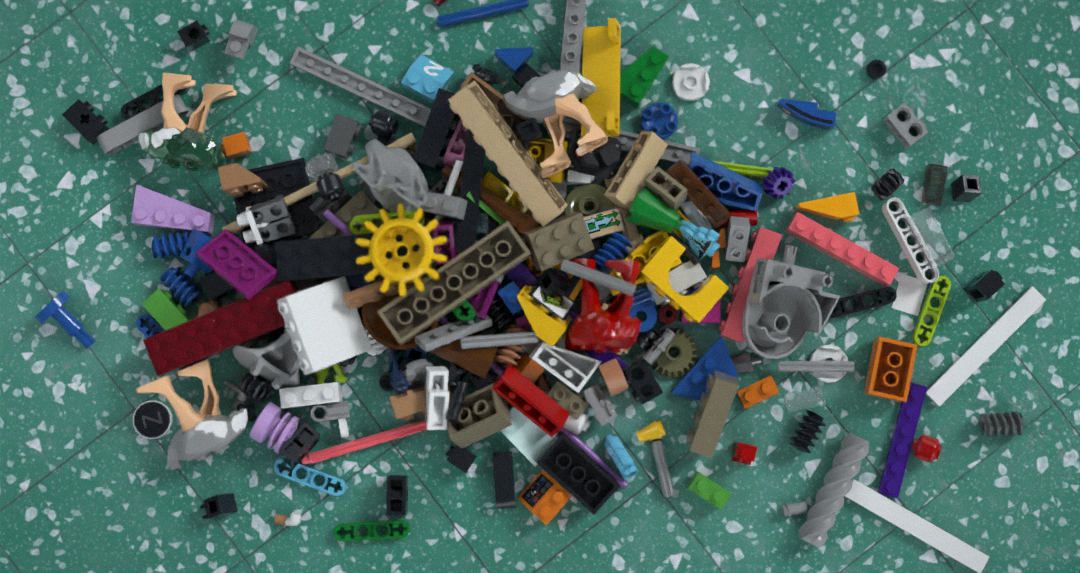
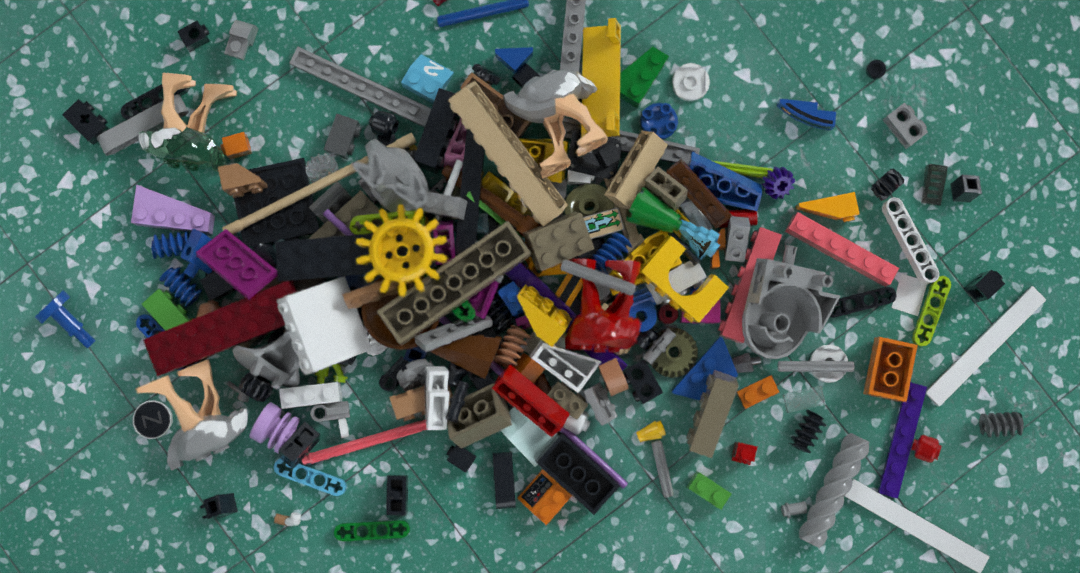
(250, 408): black plate -> none
(267, 221): dark grey hips -> none
(330, 186): black head -> none
(398, 381): dark blue piece -> none
(498, 340): light grey axle -> none
(528, 132): black panel -> none
(554, 282): black brick -> none
(558, 306): sticker -> none
(620, 457): medium azure rock -> none
(930, 238): clear piece -> none

